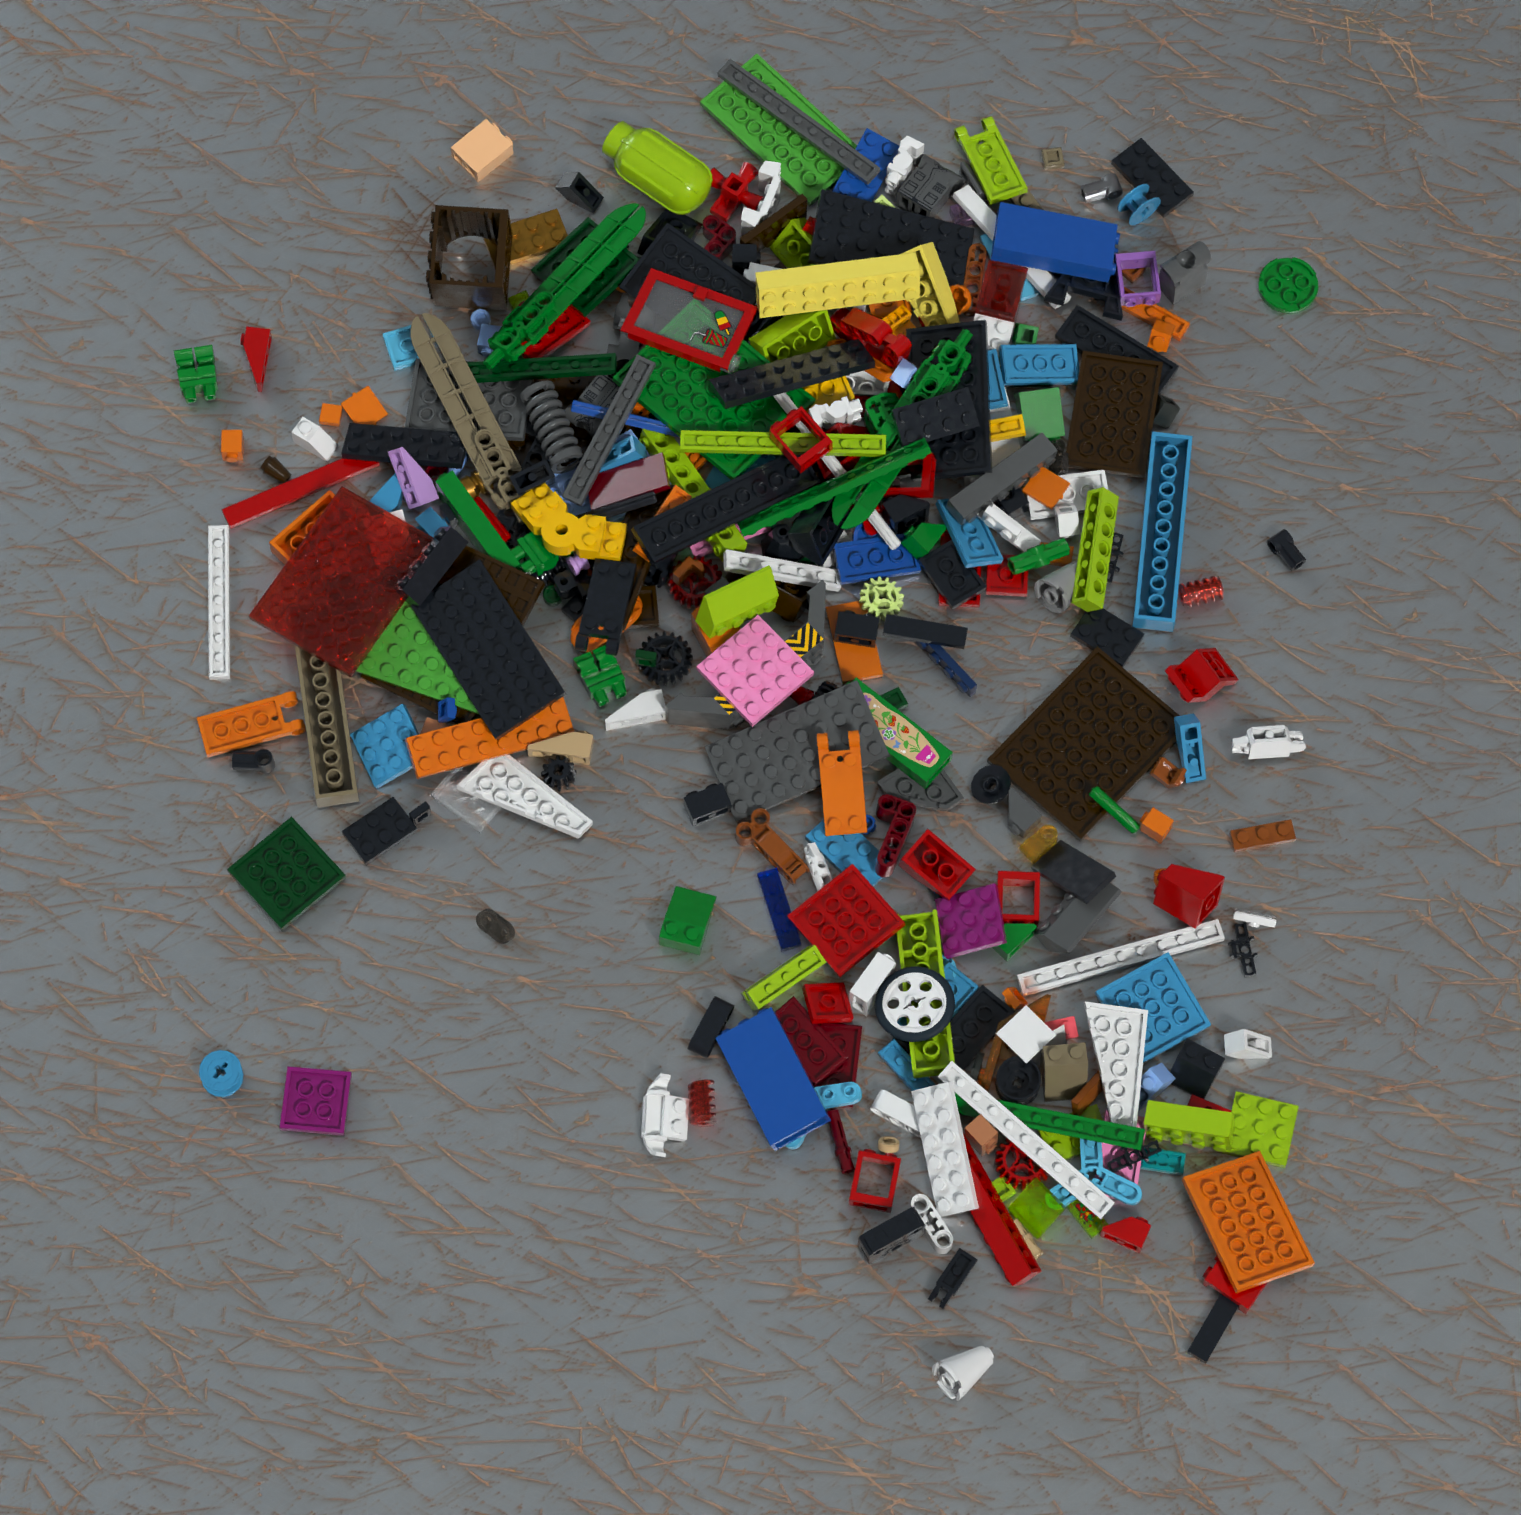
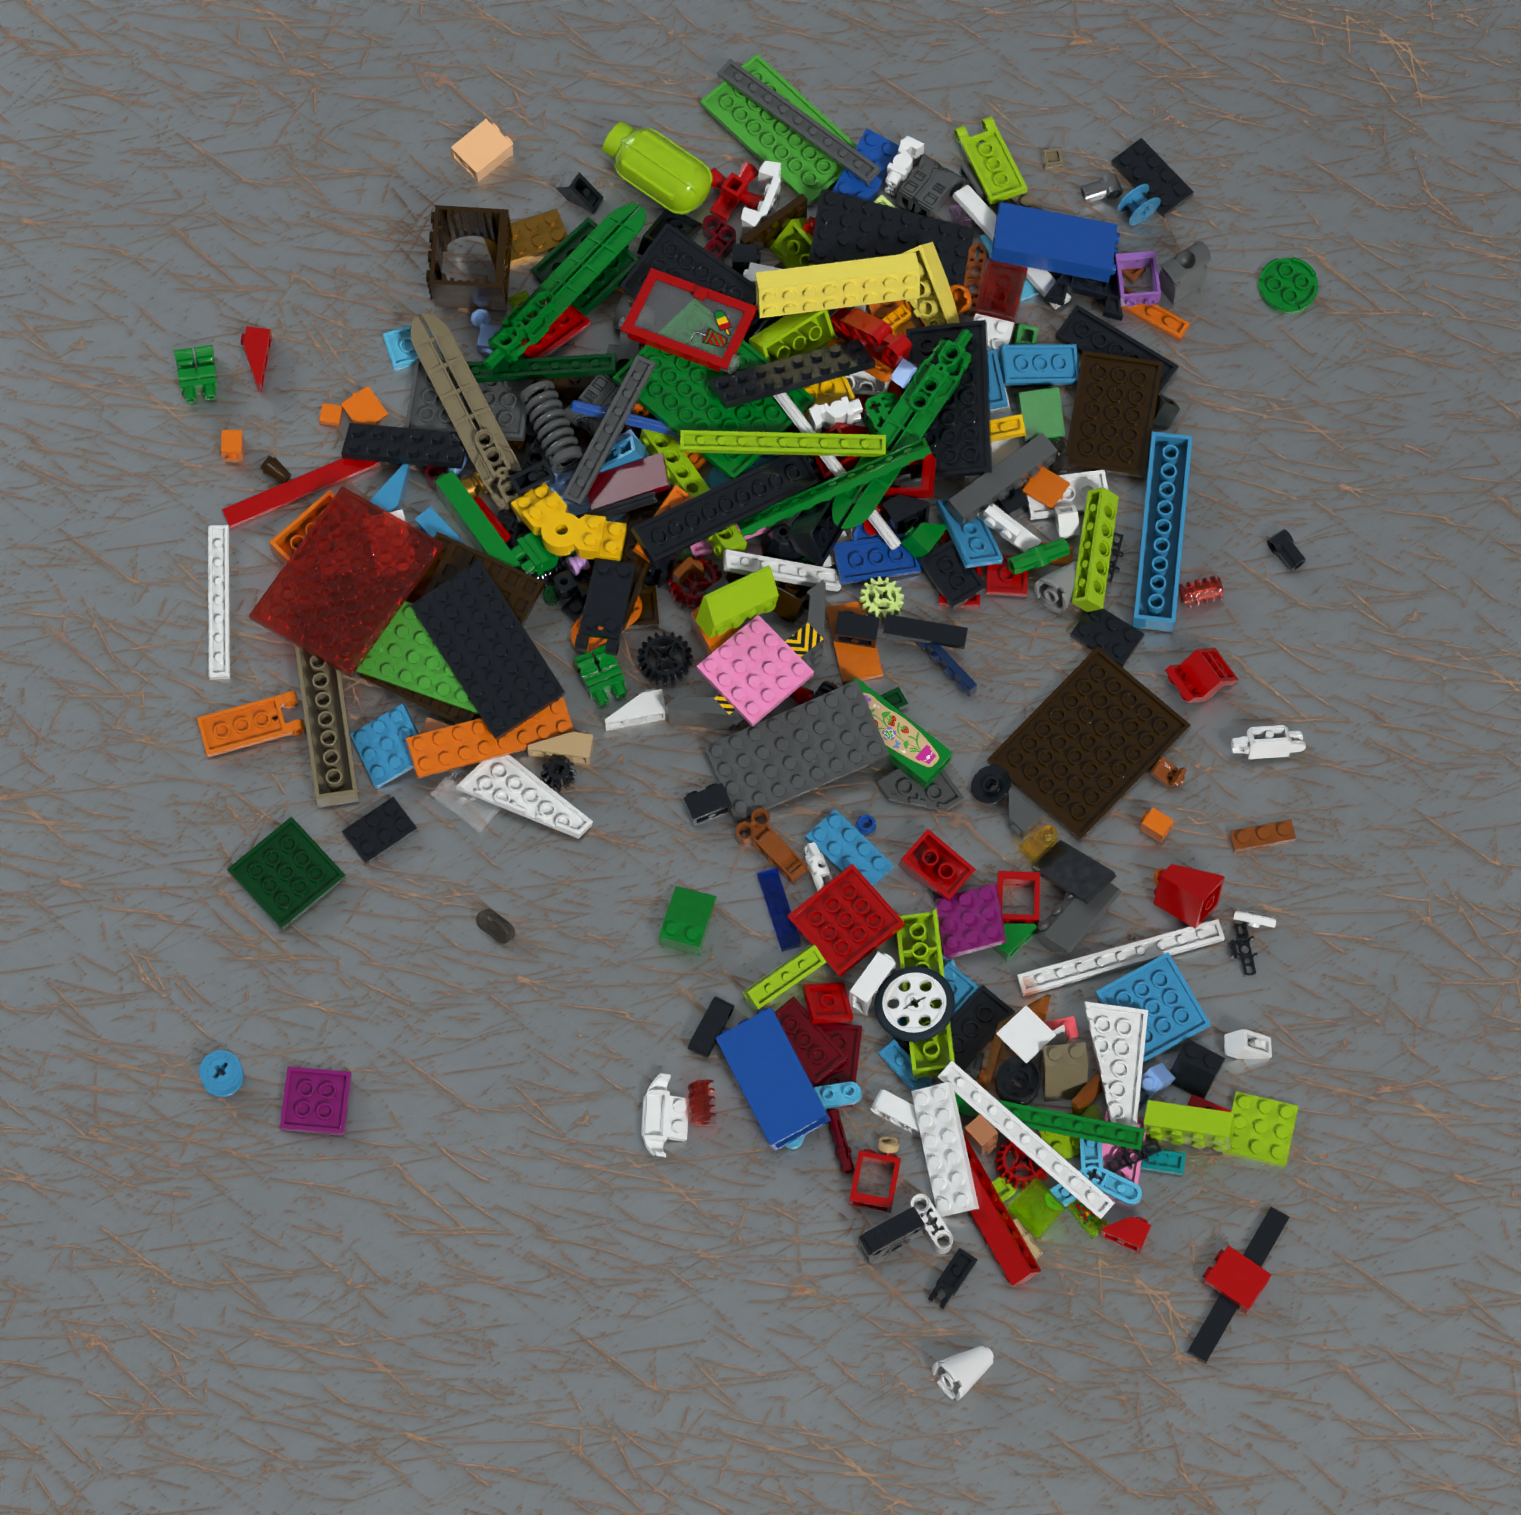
(251, 761): black piece -> none
(314, 439): white slope -> none
(413, 480): lavender slope -> none
(420, 813): black tile -> none
(431, 565): black brick -> none
(446, 710): blue plate -> none
(448, 515): black tile -> none
(645, 658): dark green tile -> none
(812, 455): red window -> none
(842, 787): orange hinge -> none
(895, 816): dark red beam -> none
(935, 417): black plate -> none
(1014, 998): orange plate -> none
(1114, 809): green axle -> none
(1161, 336): orange brick -> none
(1190, 747): dark azure slope -> none
(1248, 1221): orange plate -> none

